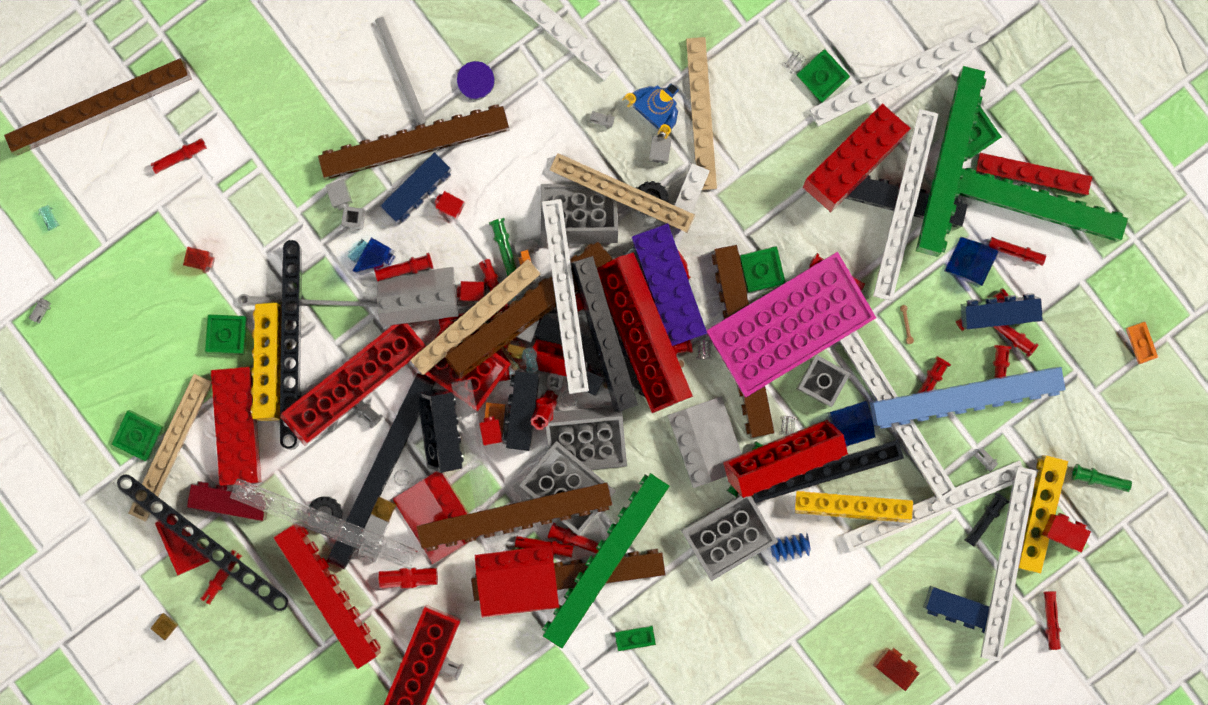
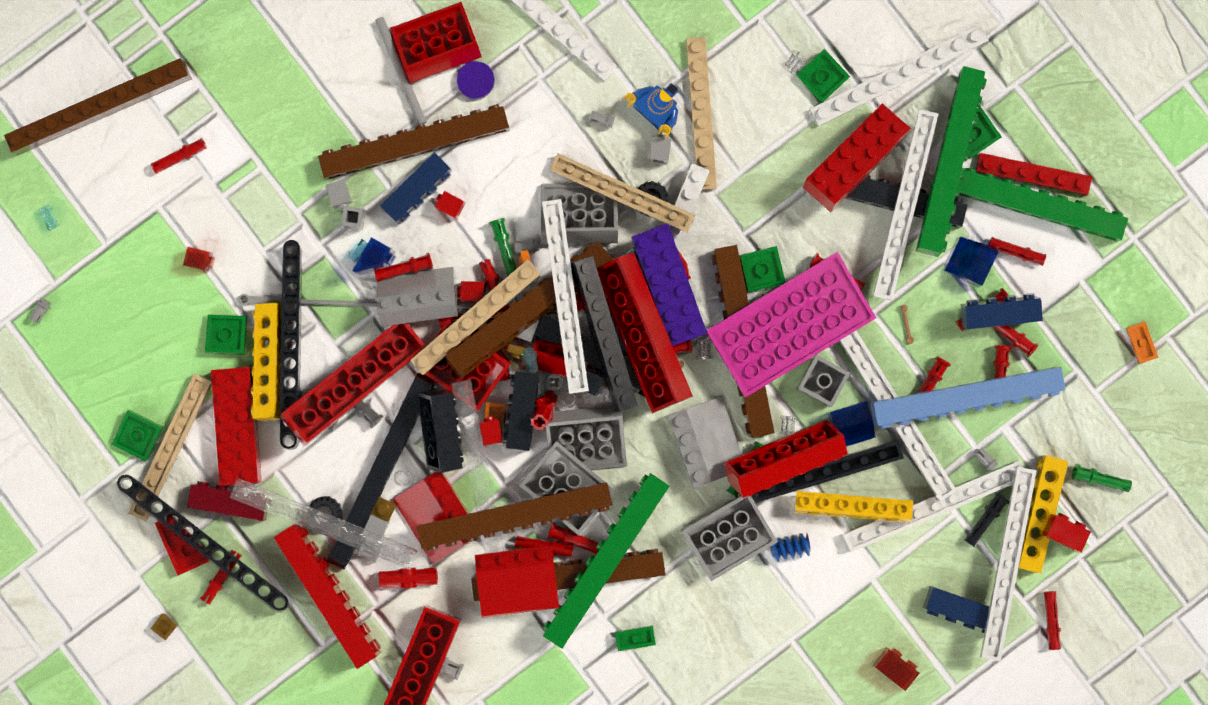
(435, 42): none -> red slope

